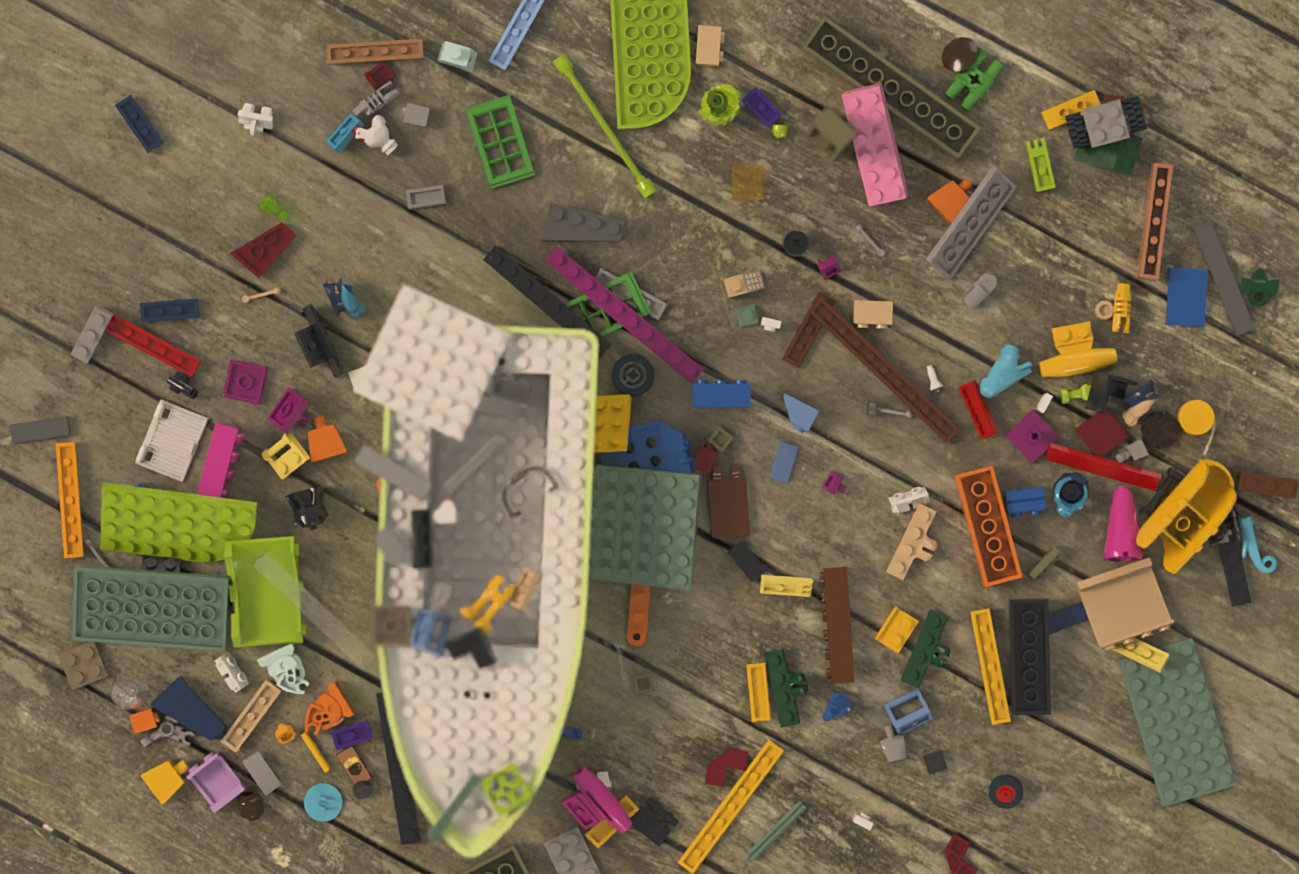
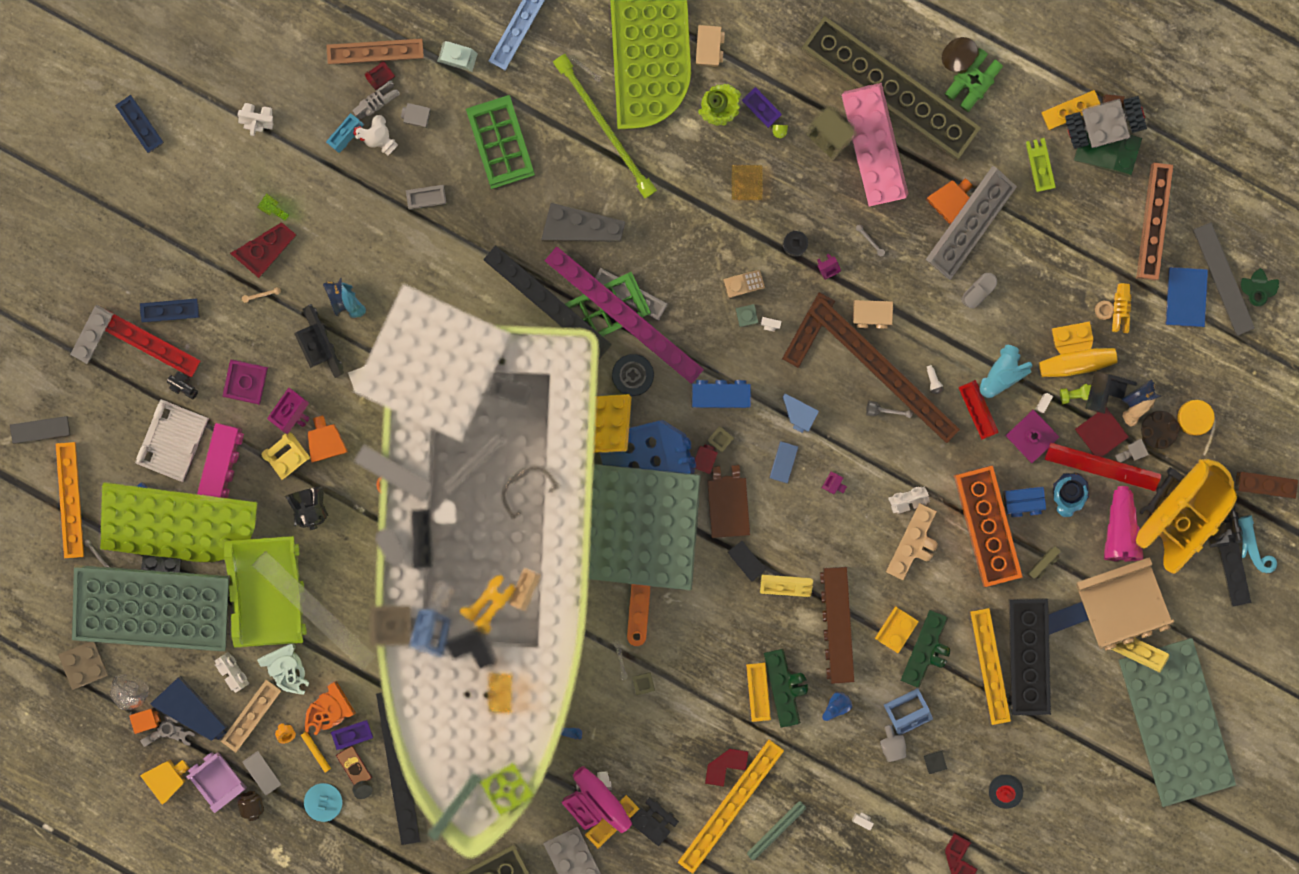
(499, 693): none -> clear yellow hinge

